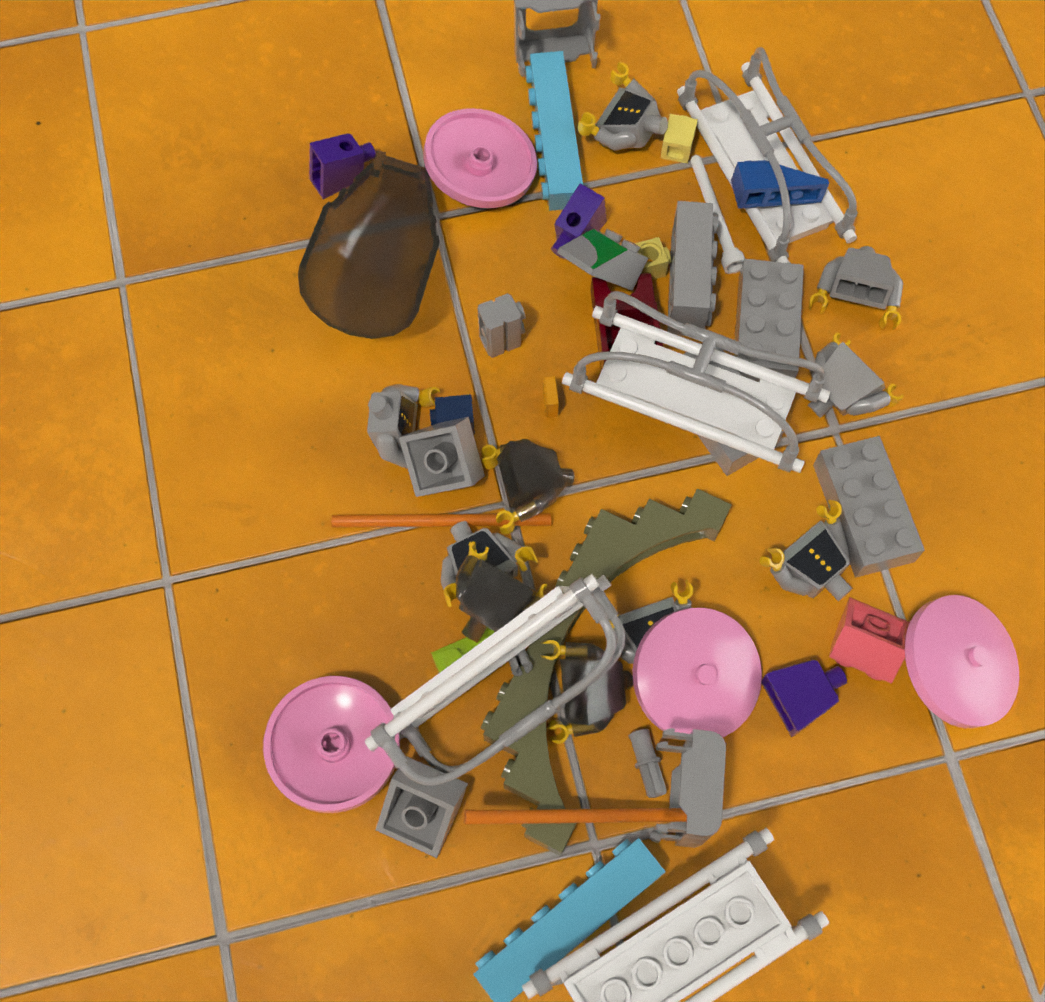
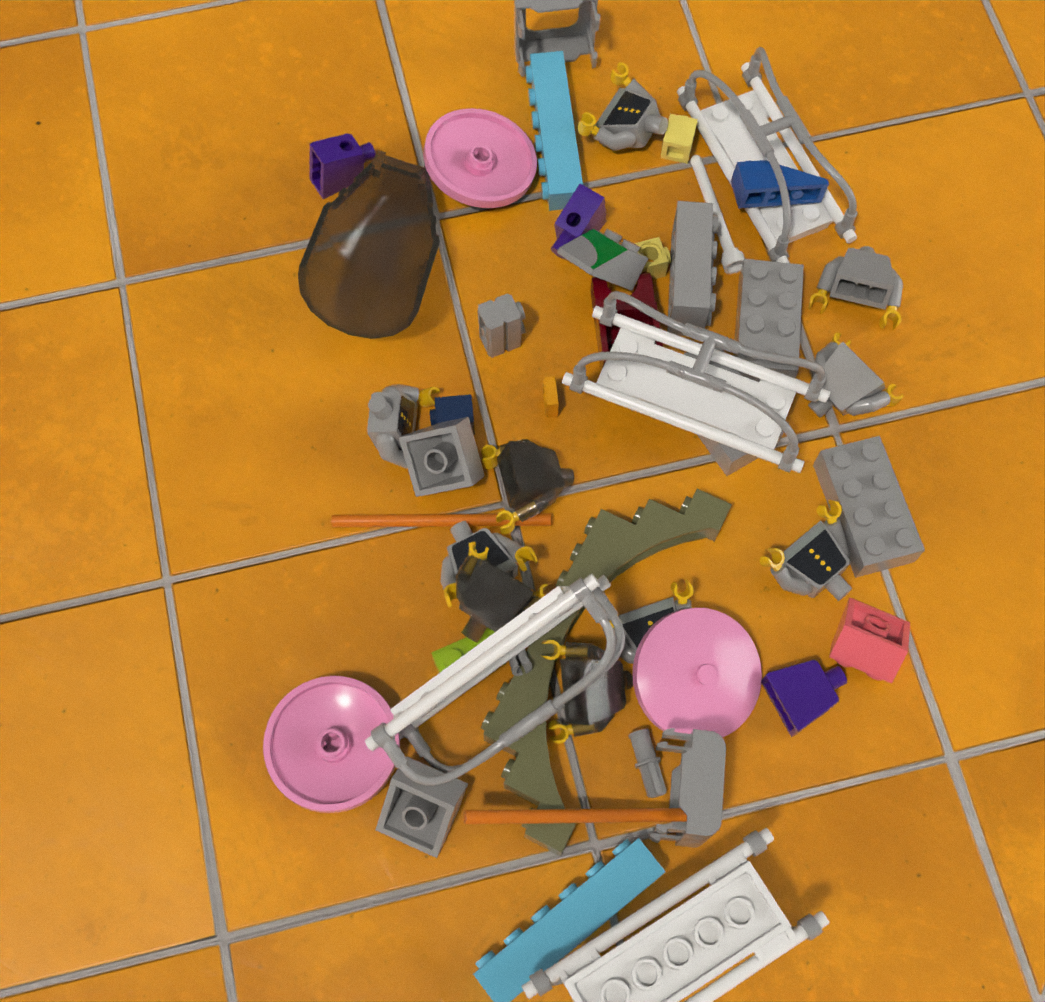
(962, 661): bright pink dish -> none

